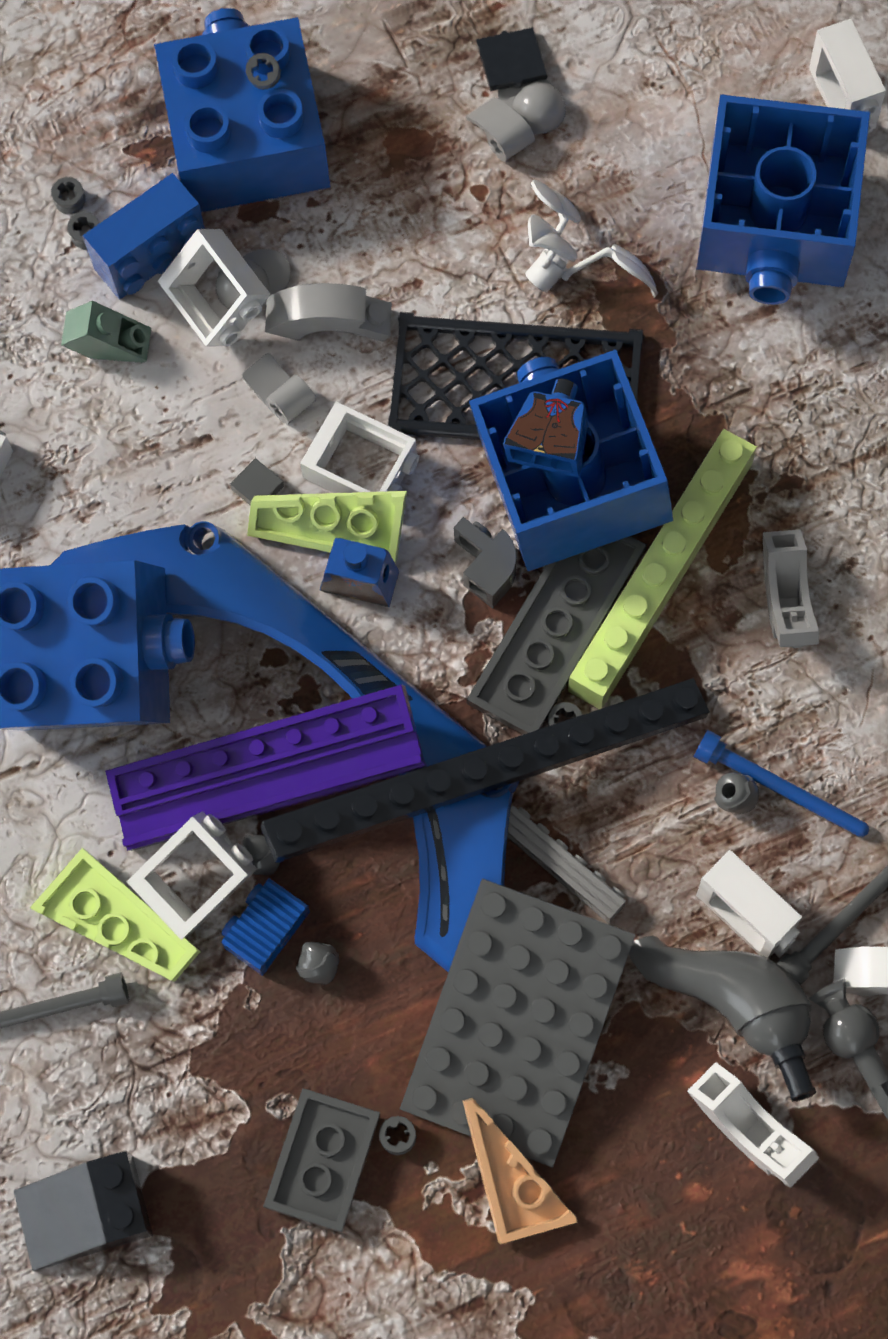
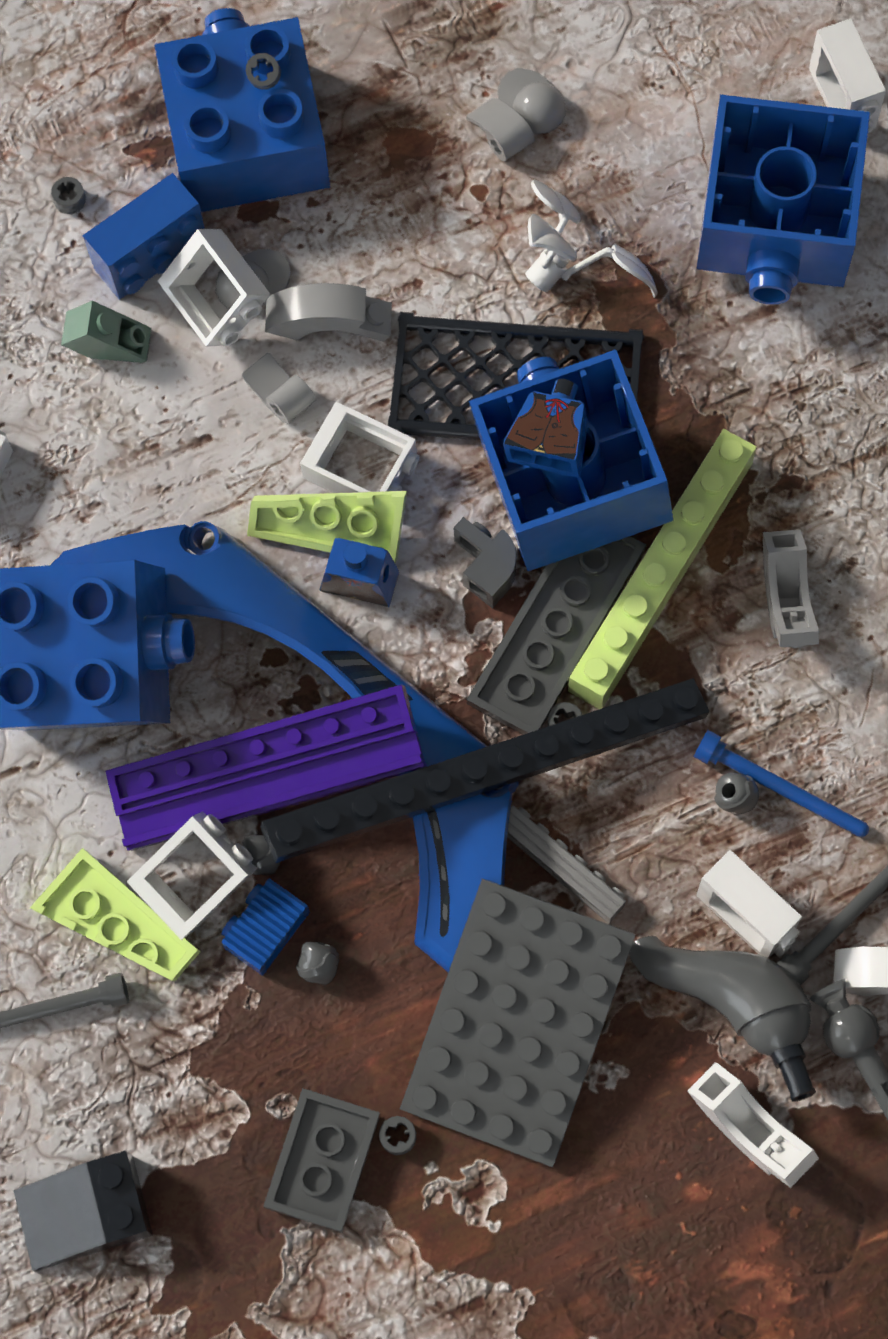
(75, 223): dark grey bush -> none
(255, 481): dark grey tile -> none
(511, 59): black piece -> none
(515, 1192): light nougat wing -> none

